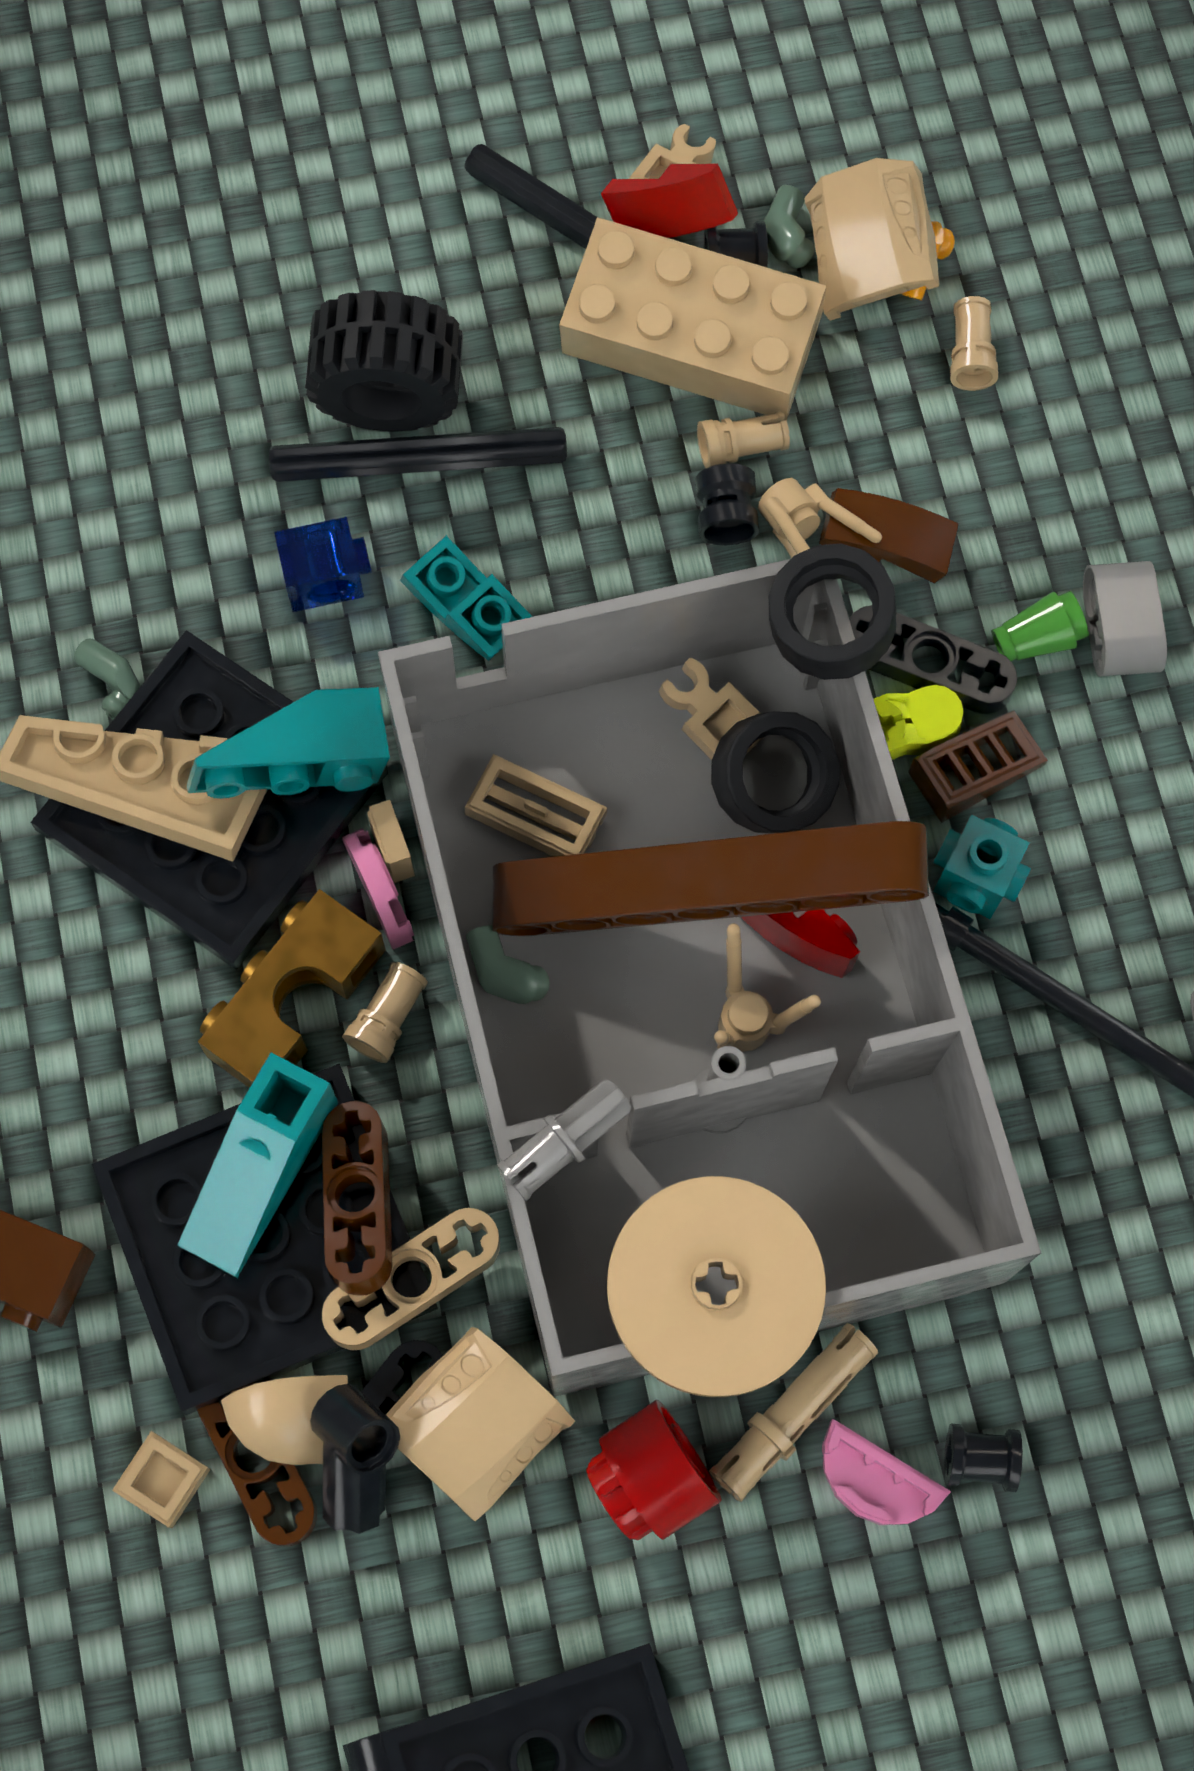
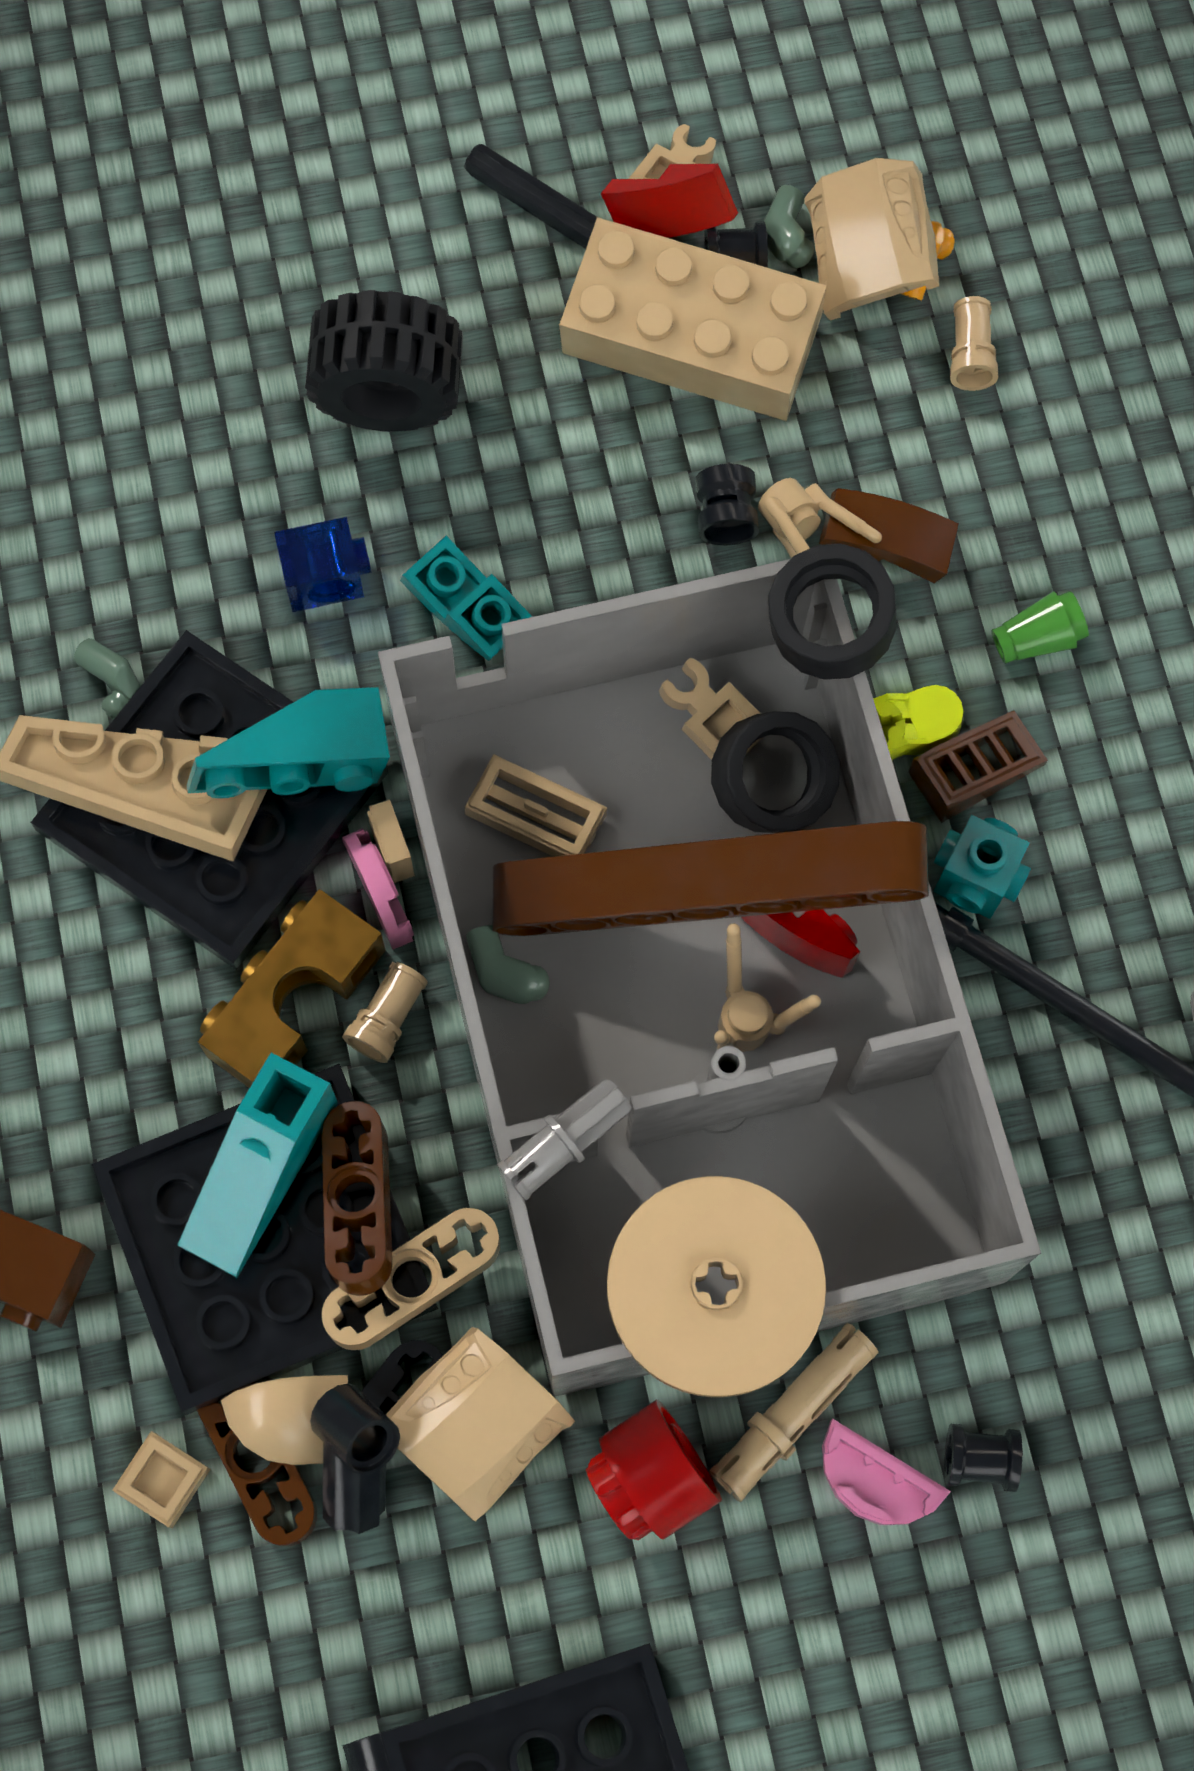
(417, 454): black axle -> none
(729, 440): tan pin -> none
(977, 660): black beam -> none
(1124, 618): light grey beam -> none

